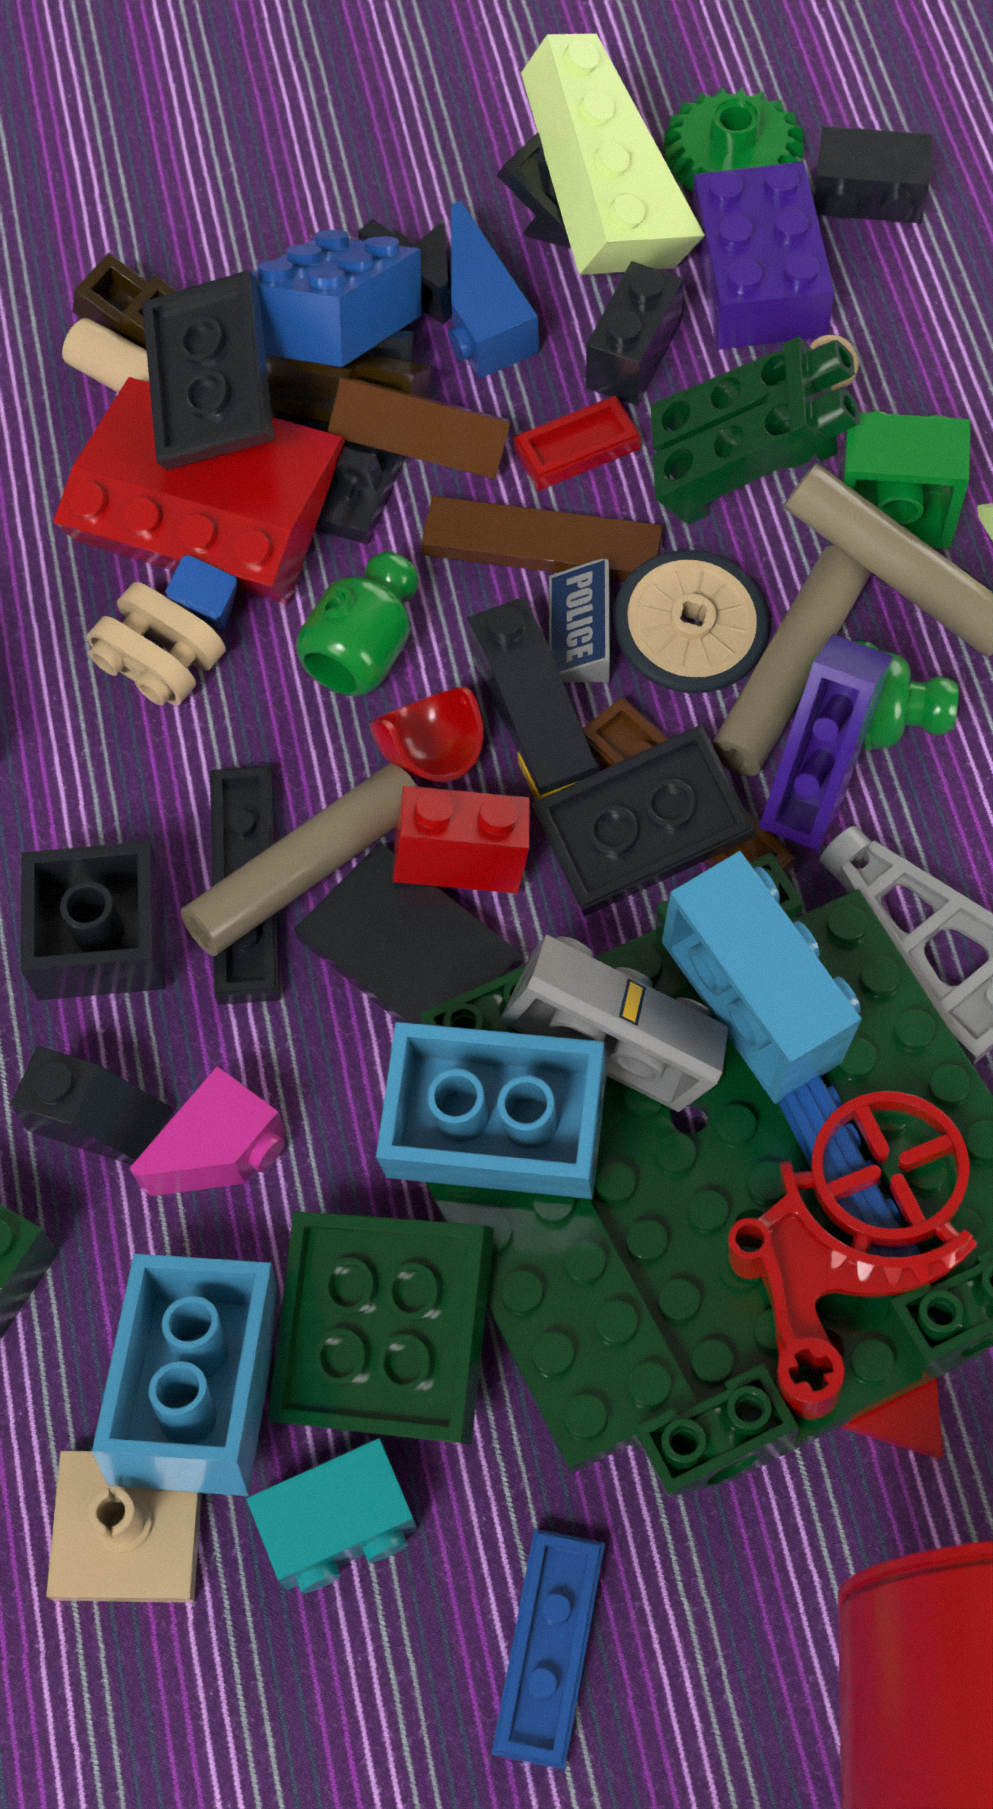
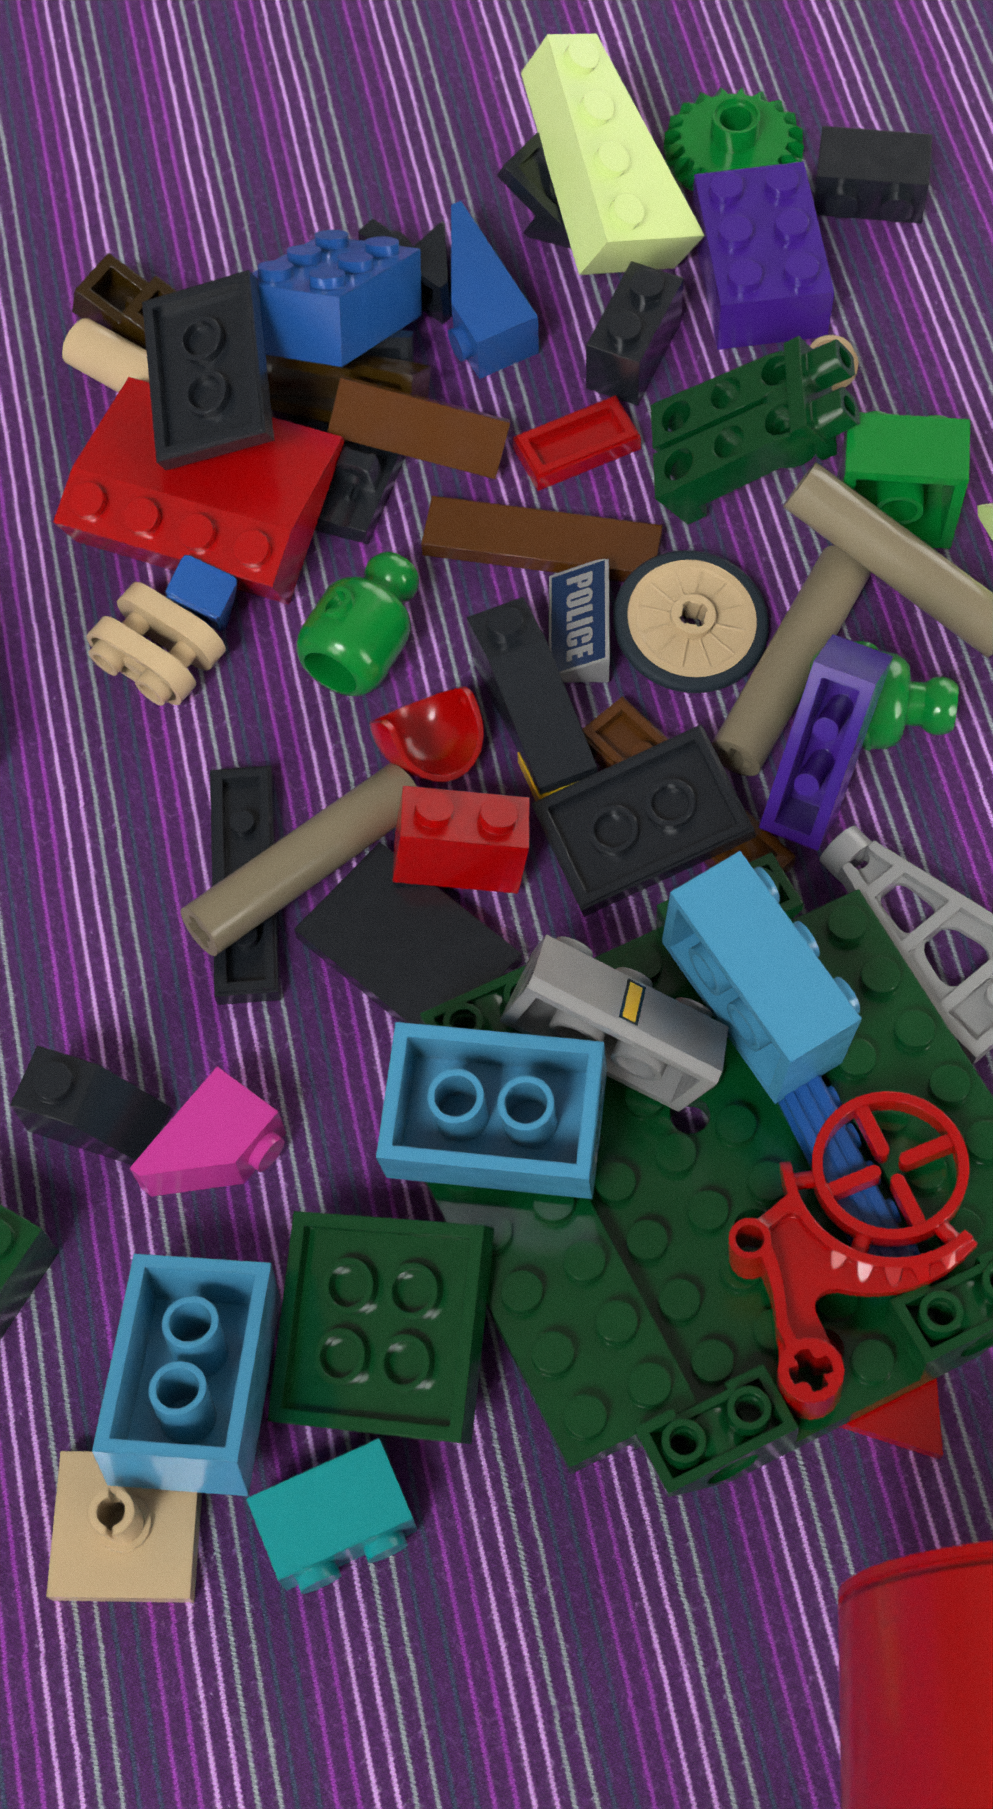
(92, 921): black brick -> none
(548, 1650): blue tile -> none

